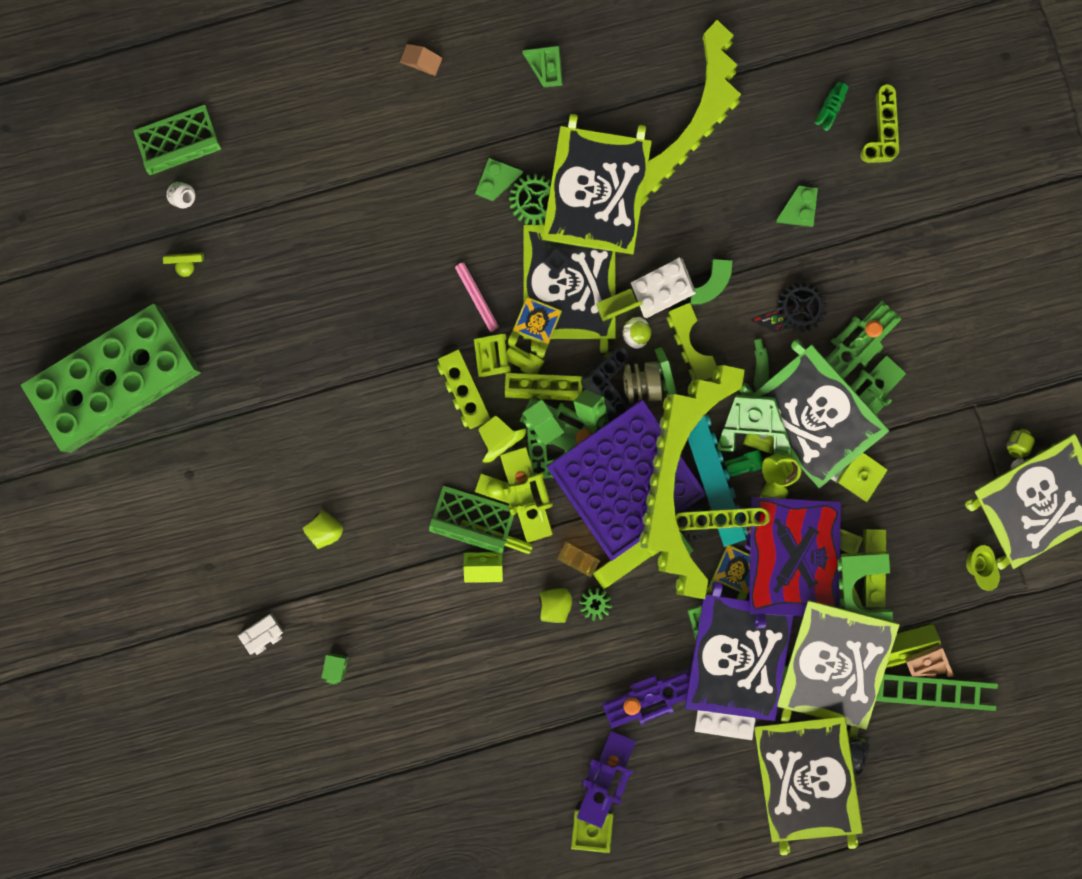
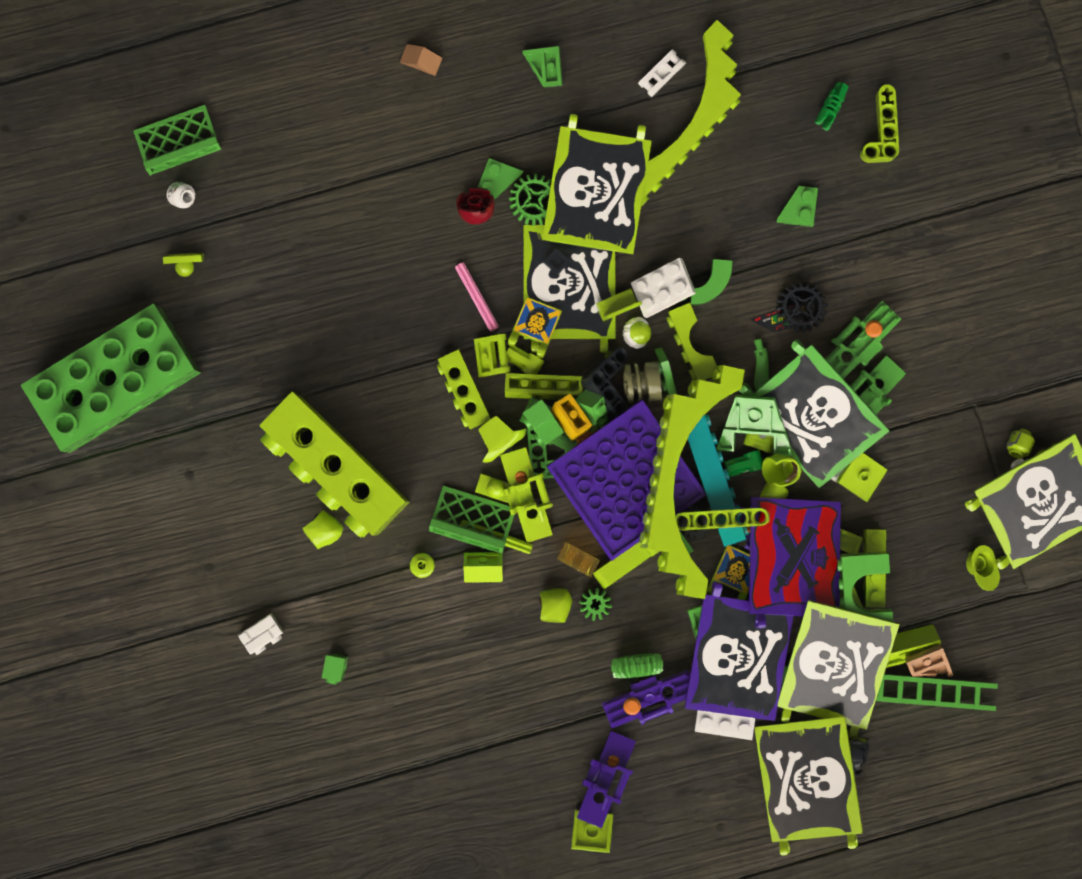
(285, 433): none -> lime brick
(429, 565): none -> lime head
(475, 206): none -> dark red cylinder
(571, 417): none -> yellow brick
(637, 665): none -> bright green gear
(662, 73): none -> white plate

